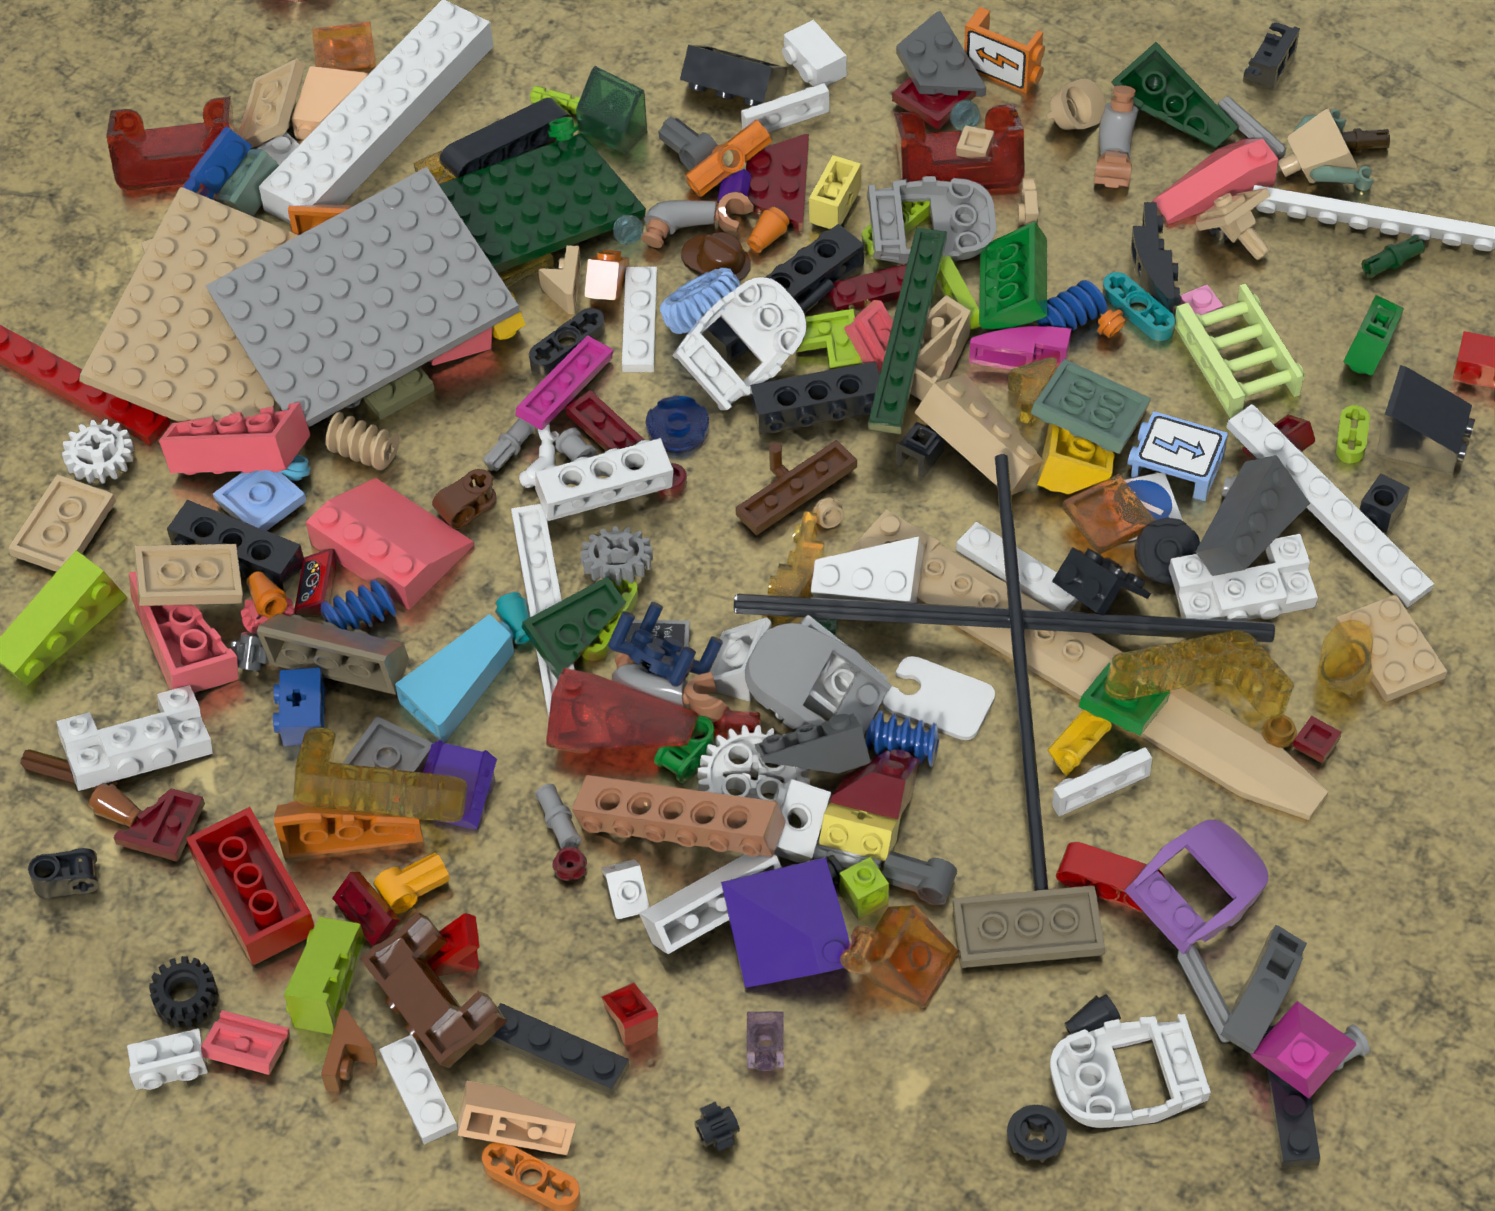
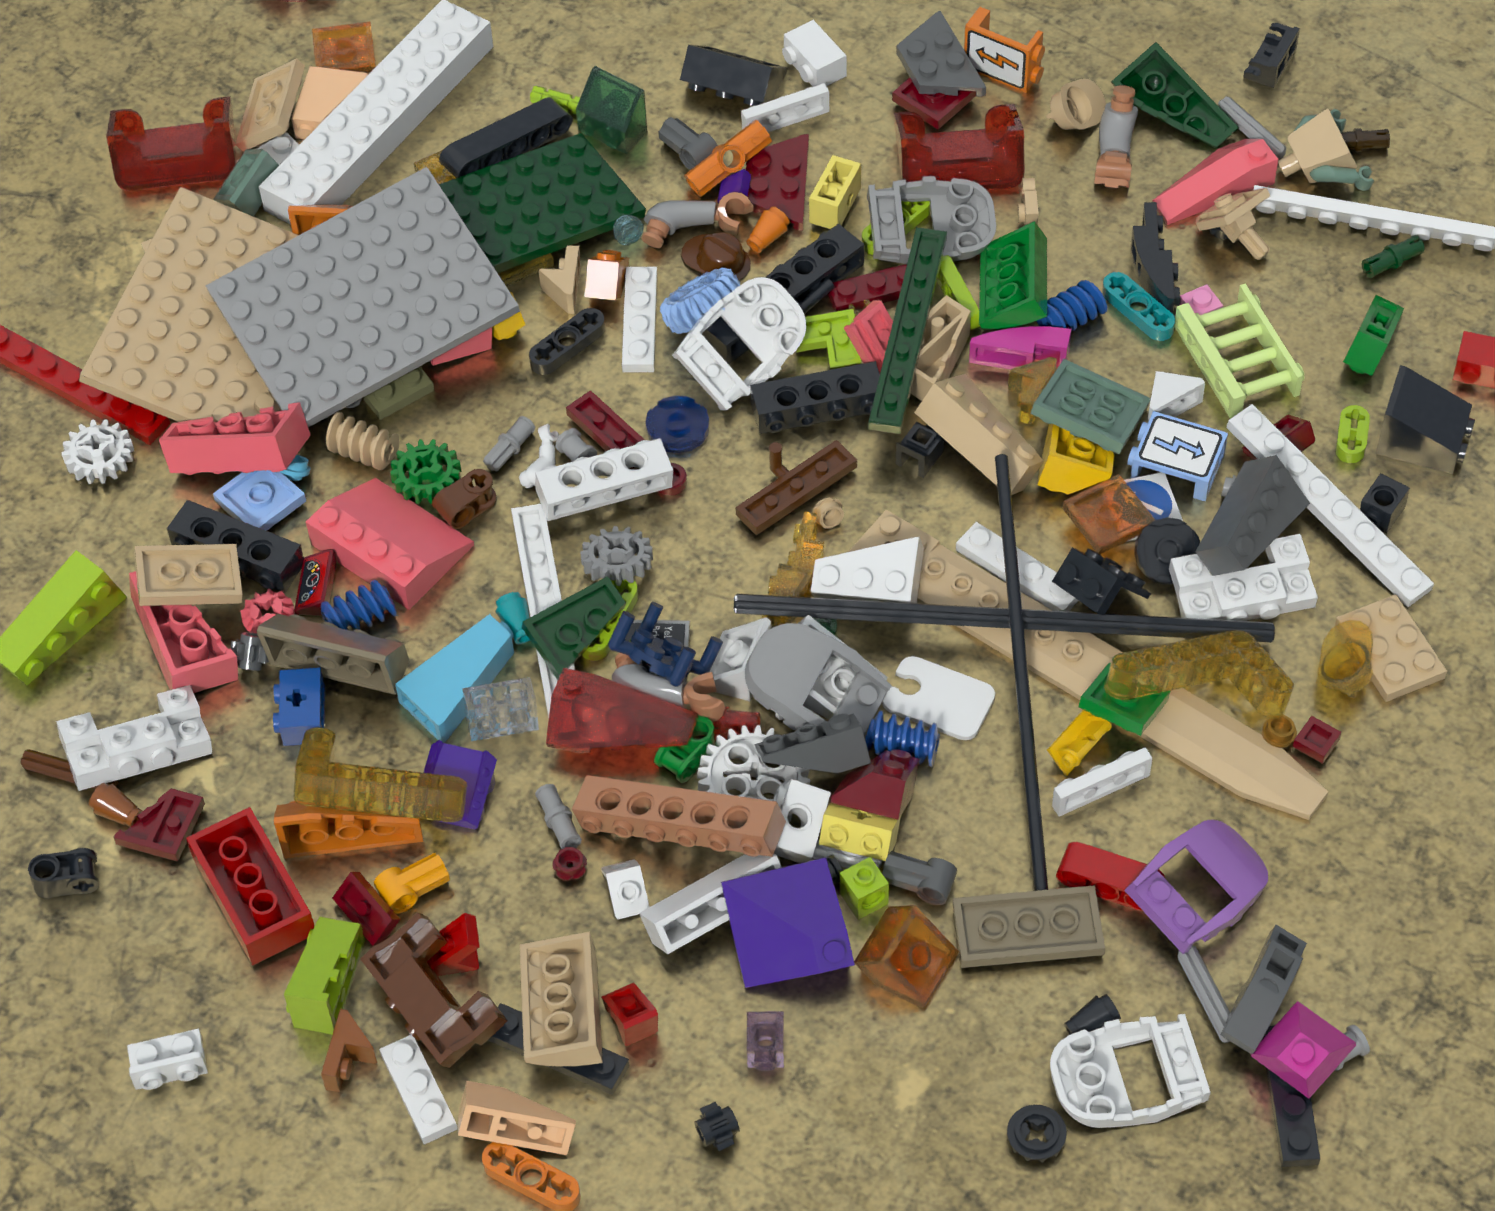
(61, 523): tan plate -> none
(183, 973): black tyre -> none
(218, 163): blue hinge -> none
(245, 1042): coral plate -> none
(266, 595): orange cone -> none
(389, 748): flat silver plate -> none
(424, 470): none -> green gear
(500, 709): none -> clear brick
(560, 1001): none -> tan slope
(562, 128): green plate -> none
(564, 382): dark pink plate -> none
(861, 950): clear orange bush -> none
(964, 113): clear light blue plate -> none
(974, 142): tan plate -> none
(1111, 323): orange plate -> none
(1175, 393): none -> white slope

